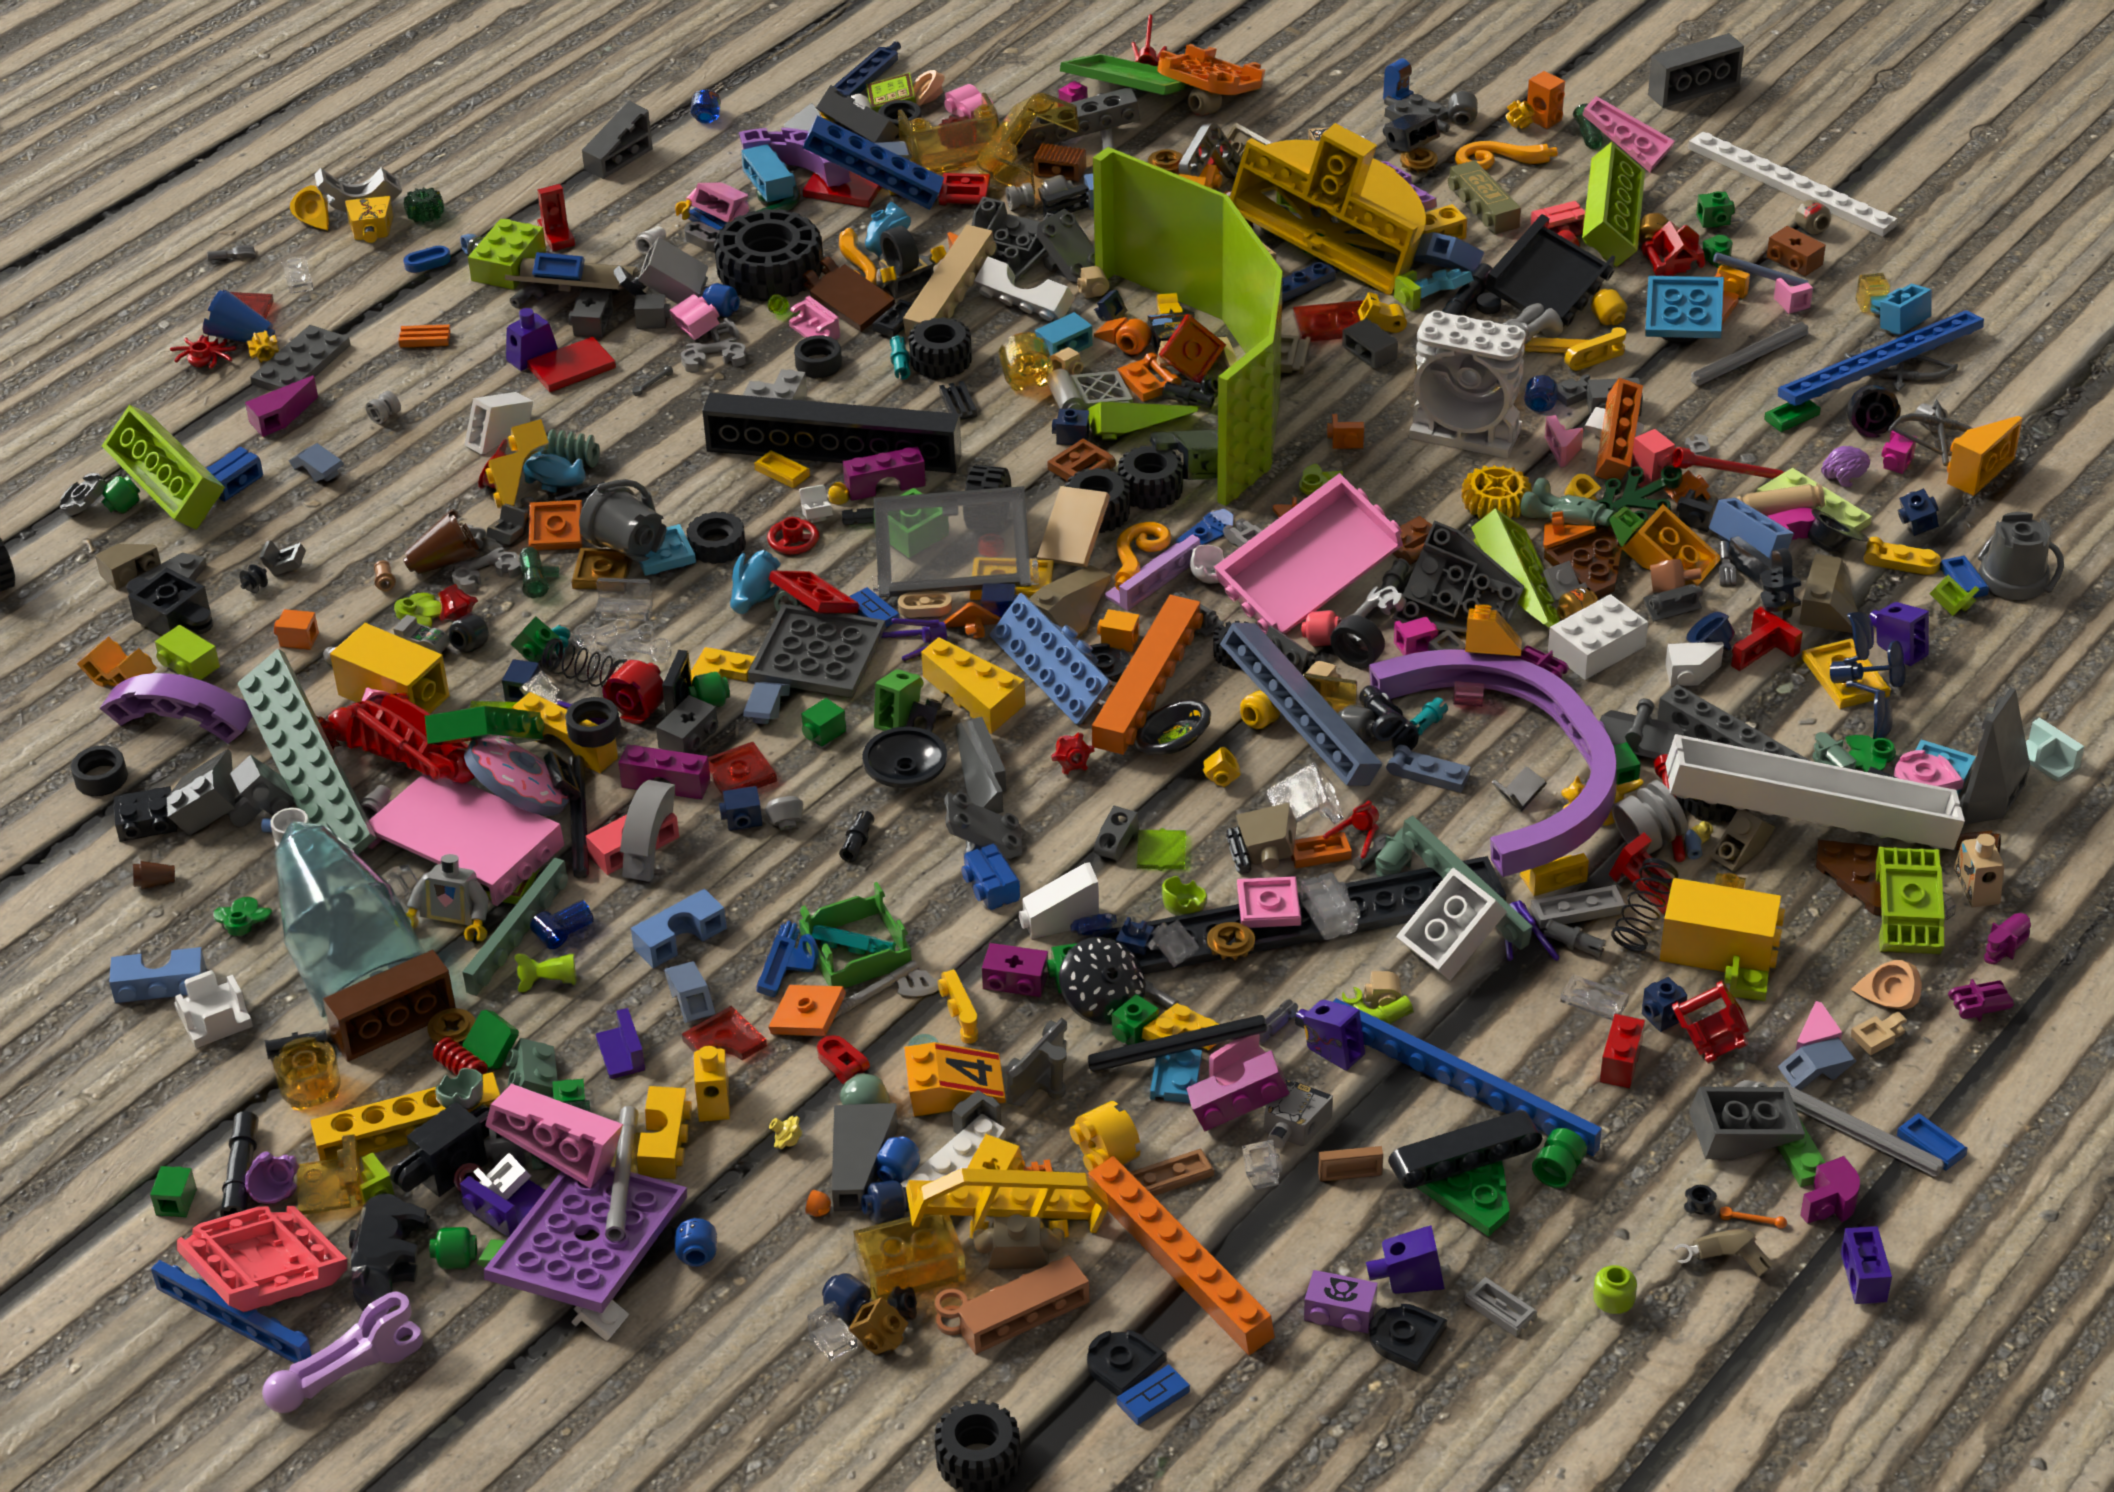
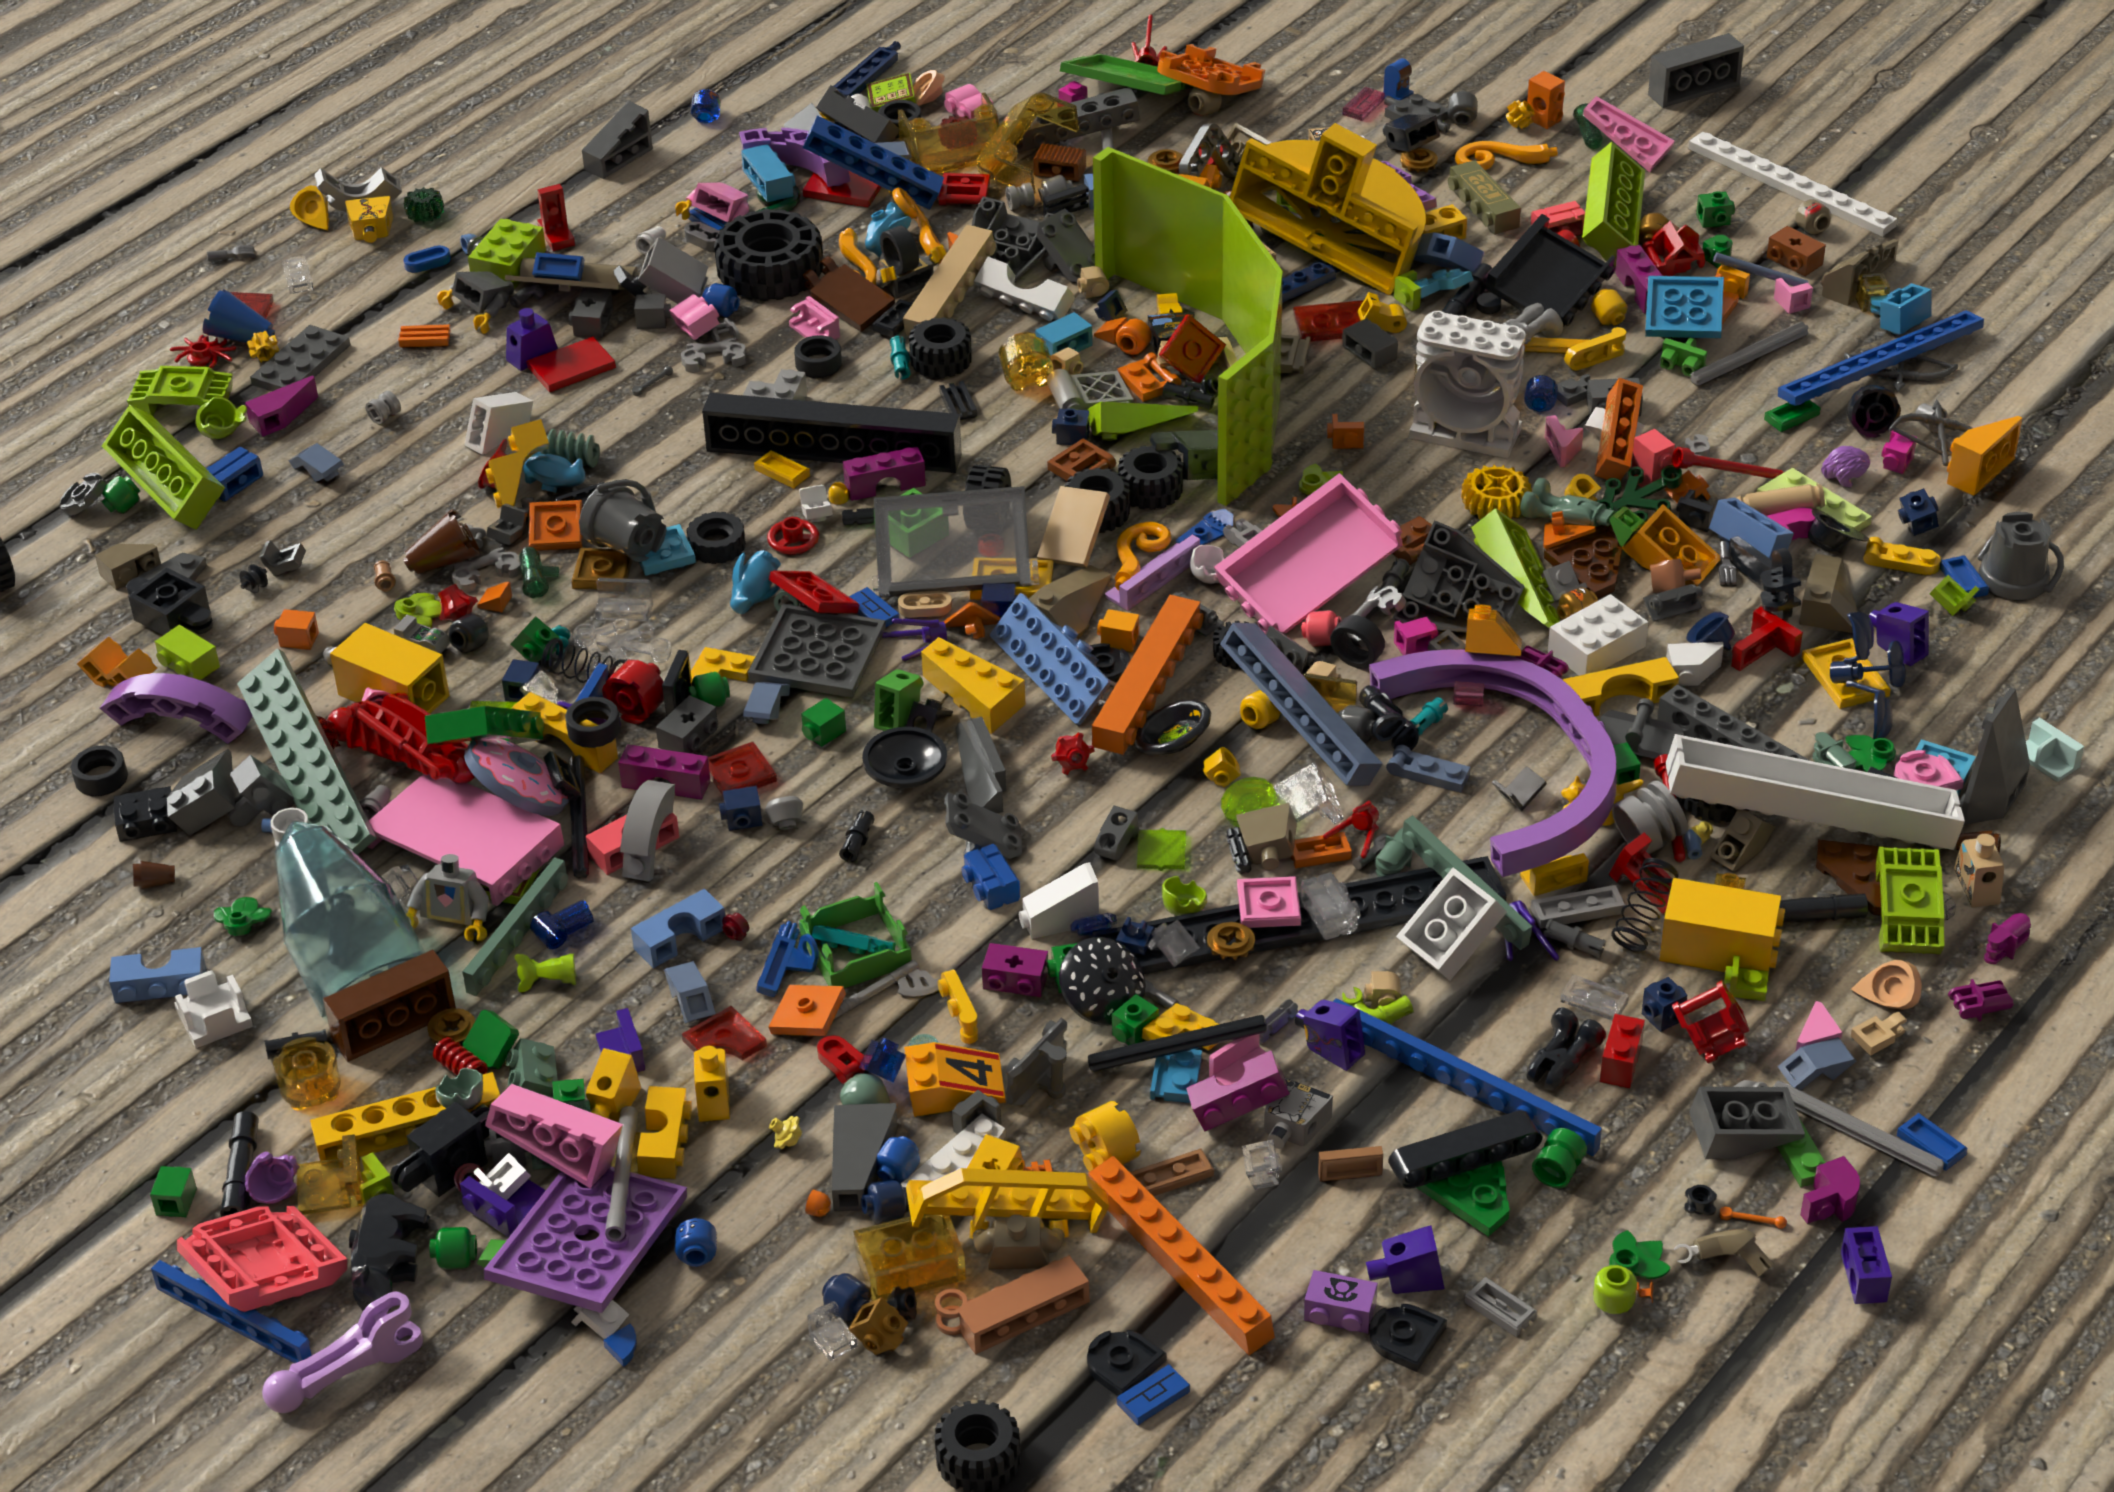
(178, 386): none -> lime plate
(219, 418): none -> lime hat
(481, 292): none -> dark grey torso
(496, 597): none -> orange slope
(595, 683): none -> blue tile
(613, 1084): none -> yellow torso
(622, 1344): none -> blue tile
(735, 926): none -> dark red plate
(778, 304): clear neon green hinge -> none
(883, 1059): none -> clear blue brick
(910, 208): none -> light orange plant
(1247, 796): none -> clear neon green tile
(1363, 103): none -> clear pink tile
(1554, 1055): none -> black piece
(1633, 268): none -> magenta arch
(1639, 1257): none -> green plate
(1643, 679): none -> yellow arch
(1646, 1292): none -> orange piece
(1683, 355): none -> bright green hips
(1825, 907): none -> black piece
(1842, 281): none -> dark tan wedge

